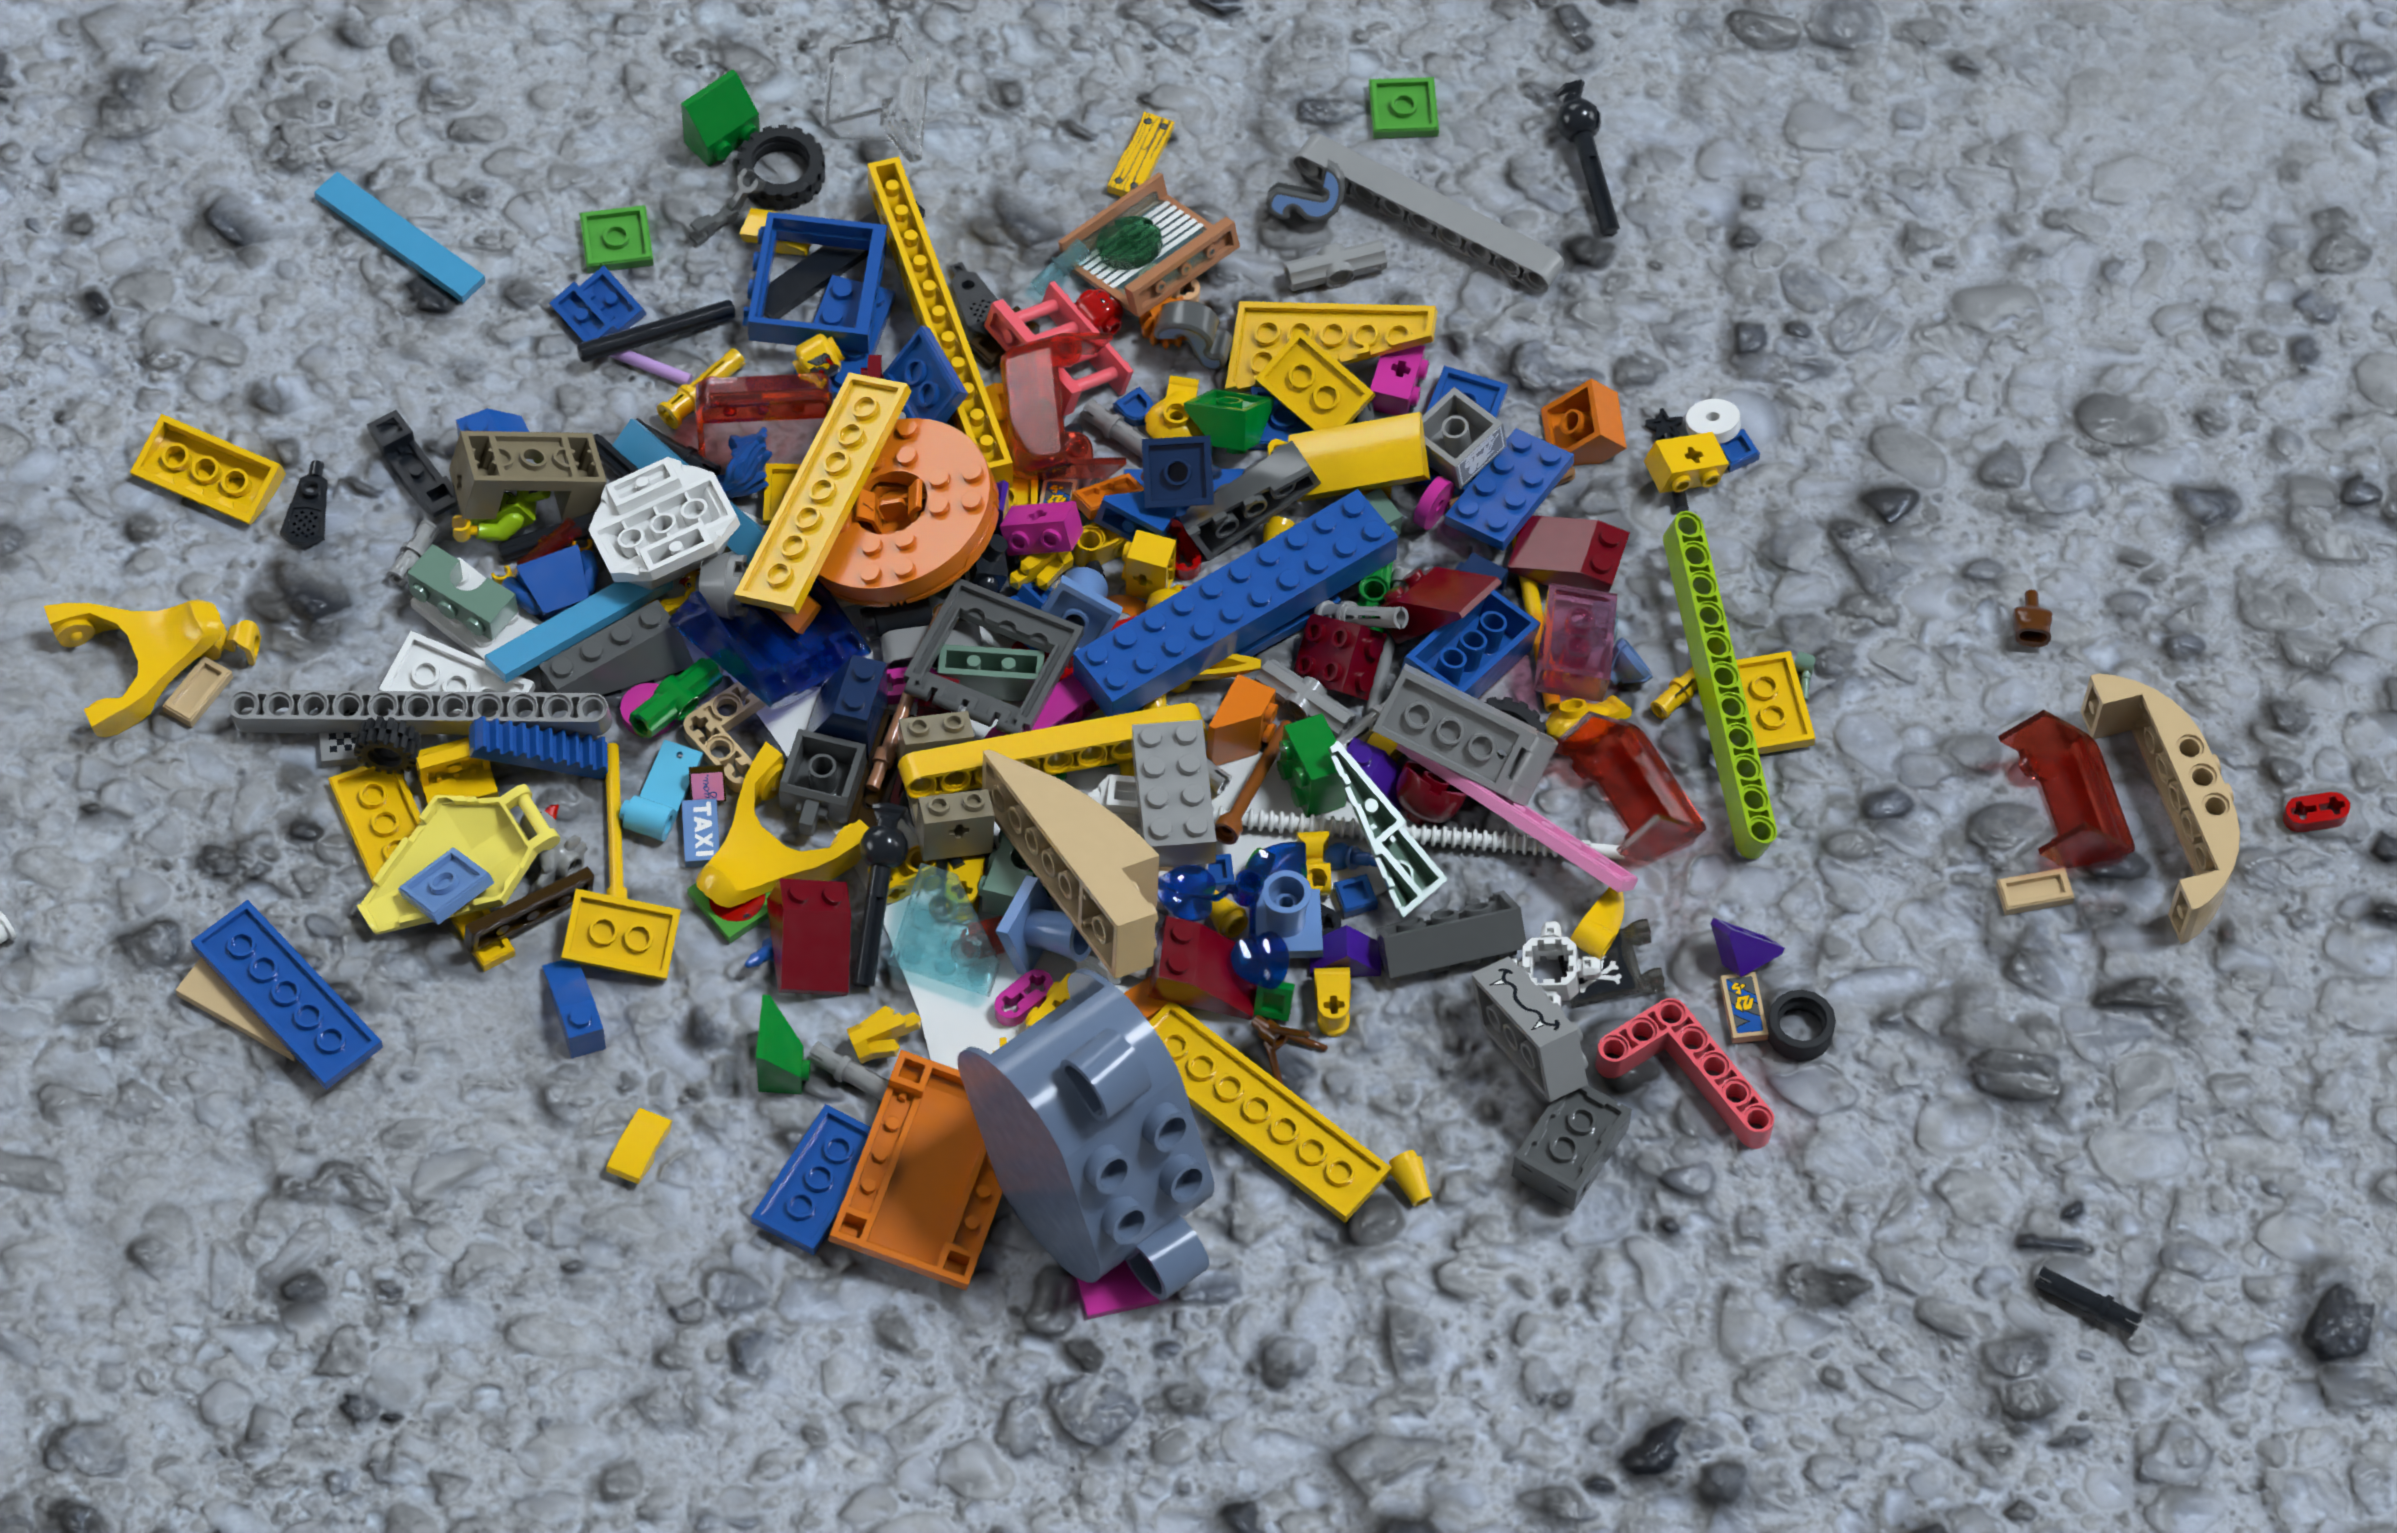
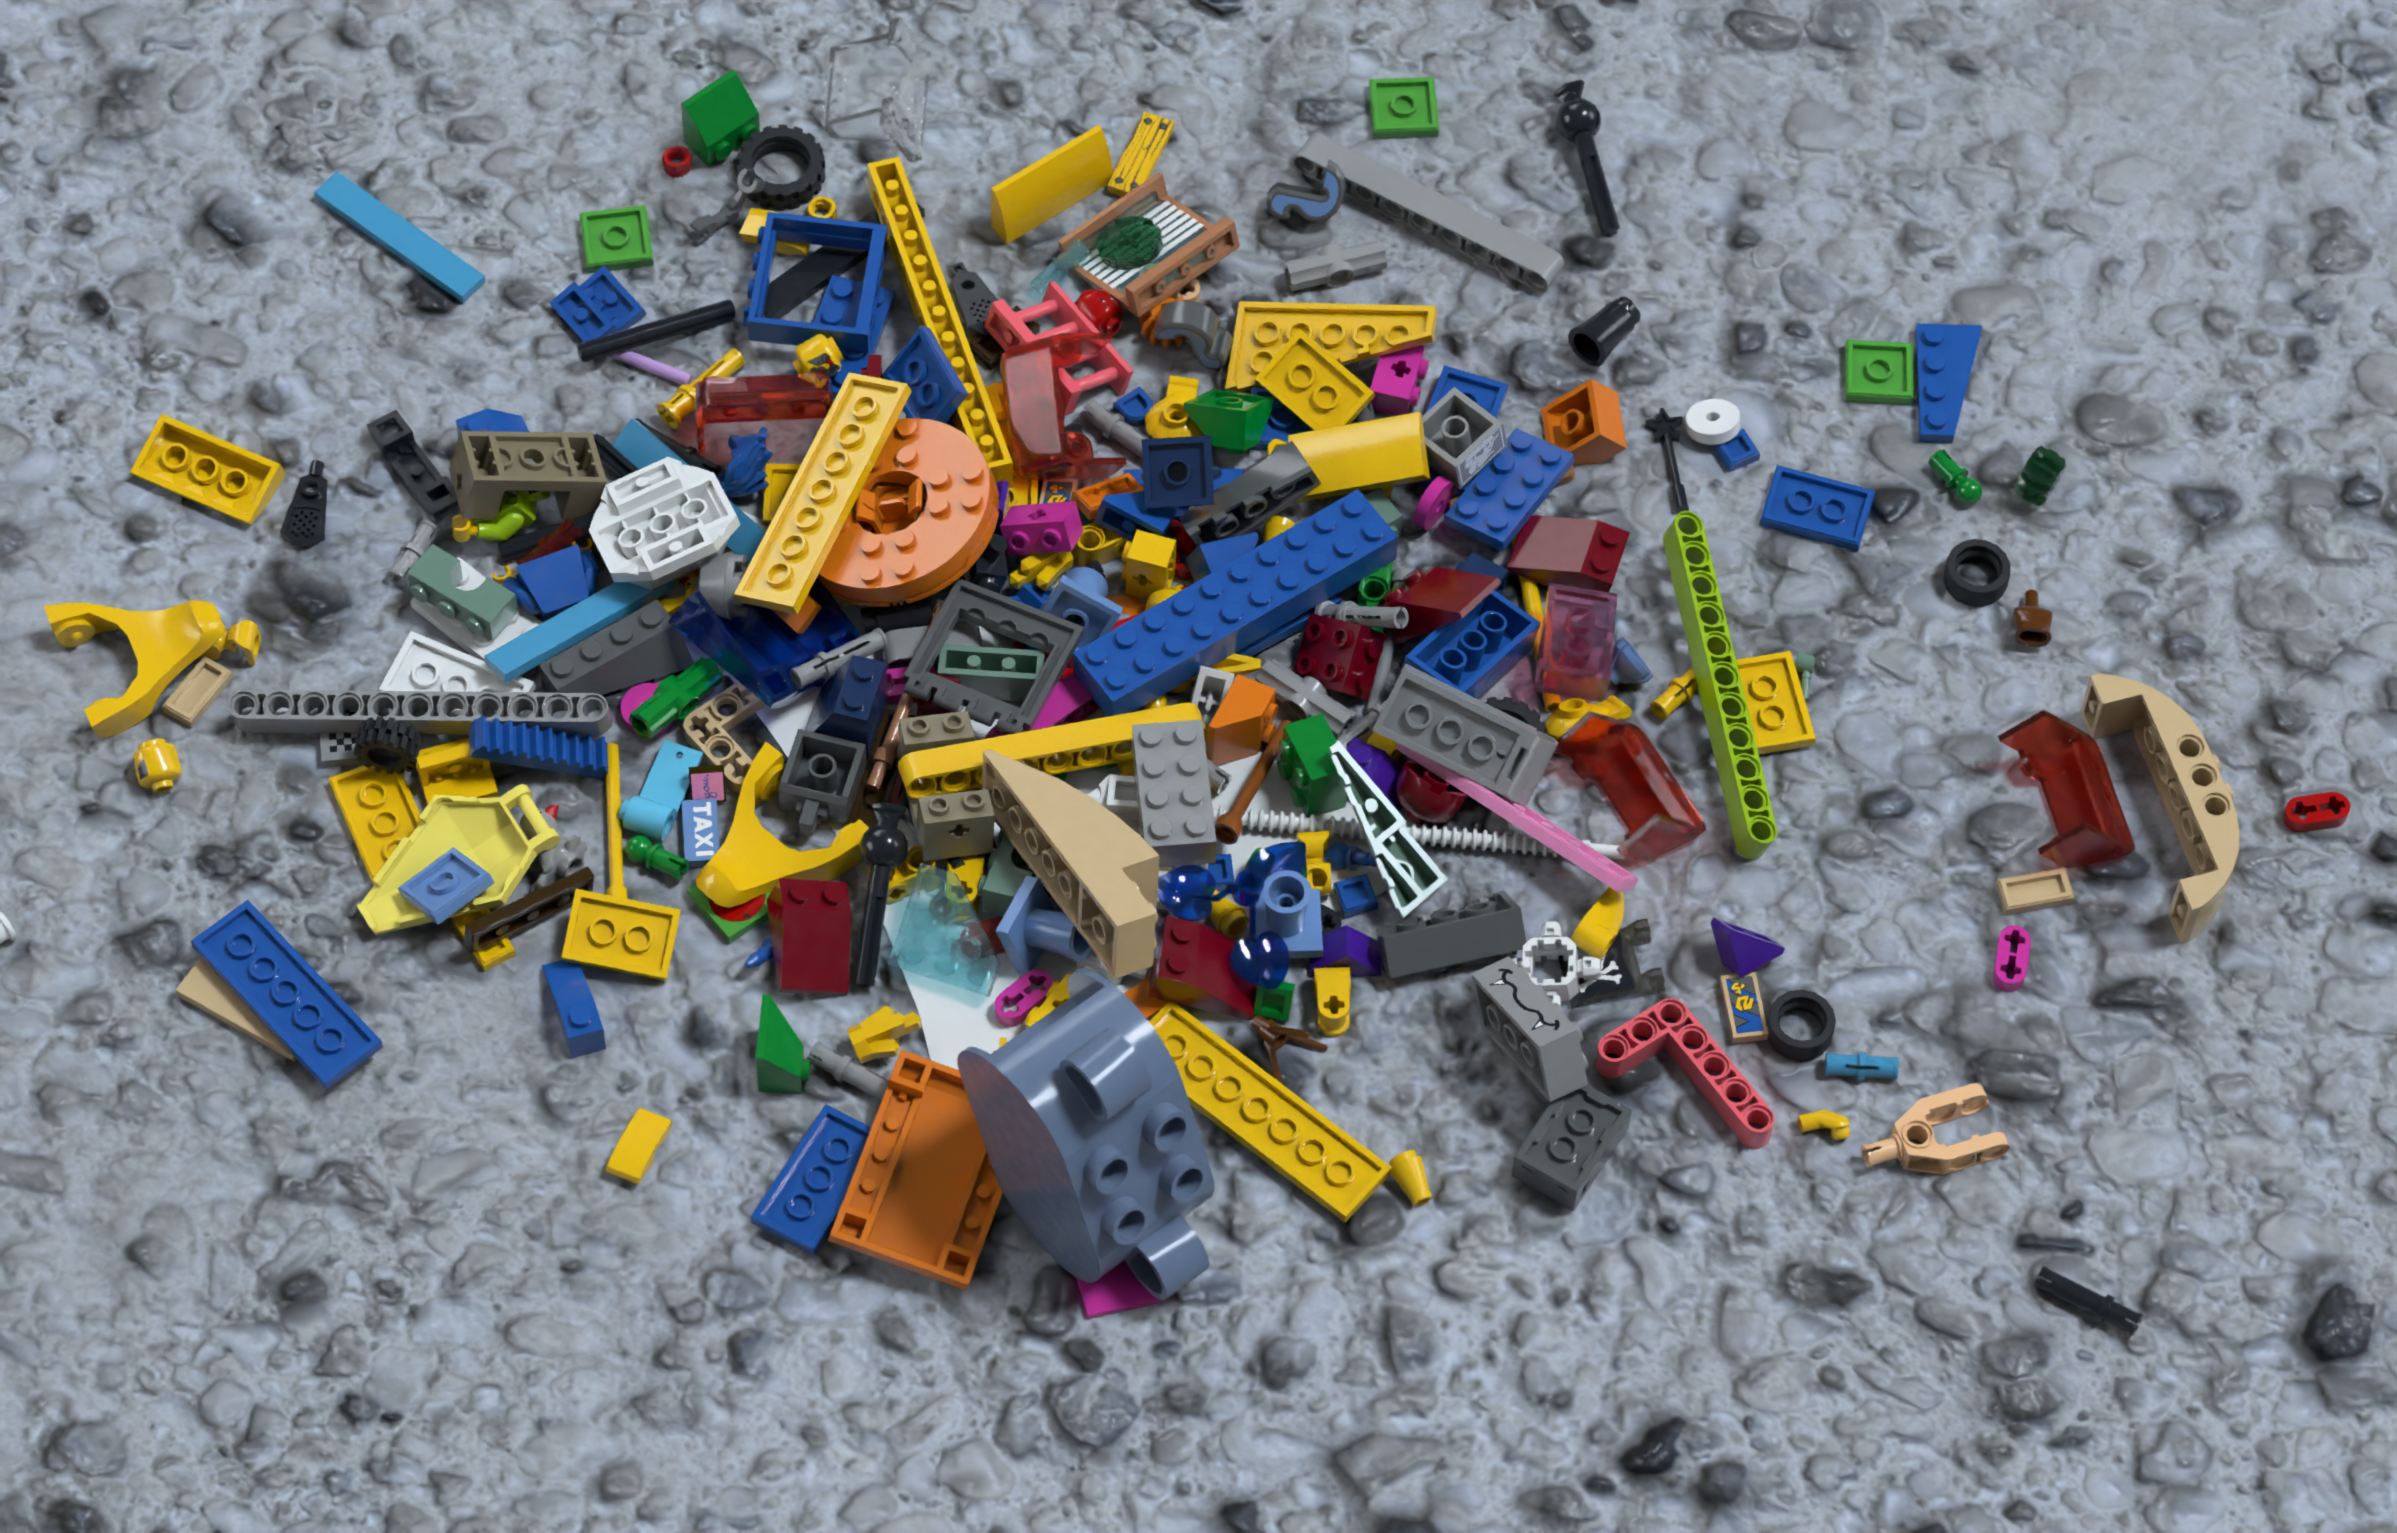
(157, 765): none -> yellow head
(641, 849): none -> green pin
(680, 169): none -> red axle
(822, 202): none -> yellow axle
(827, 663): none -> light grey pin
(1051, 185): none -> yellow slope
(1210, 691): none -> white slope
(1216, 554): none -> blue slope
(1604, 331): none -> black plant
(1686, 462): yellow brick -> none
(1817, 508): none -> blue tile
(1825, 1119): none -> yellow arm
(1879, 372): none -> bright green tile
(1886, 1066): none -> dark azure pin
(1930, 1155): none -> light nougat piece
(1942, 374): none -> blue wing
(1967, 489): none -> green pin
(1979, 551): none -> black tyre
(2004, 957): none -> dark pink beam
(2040, 475): none -> clear green gear

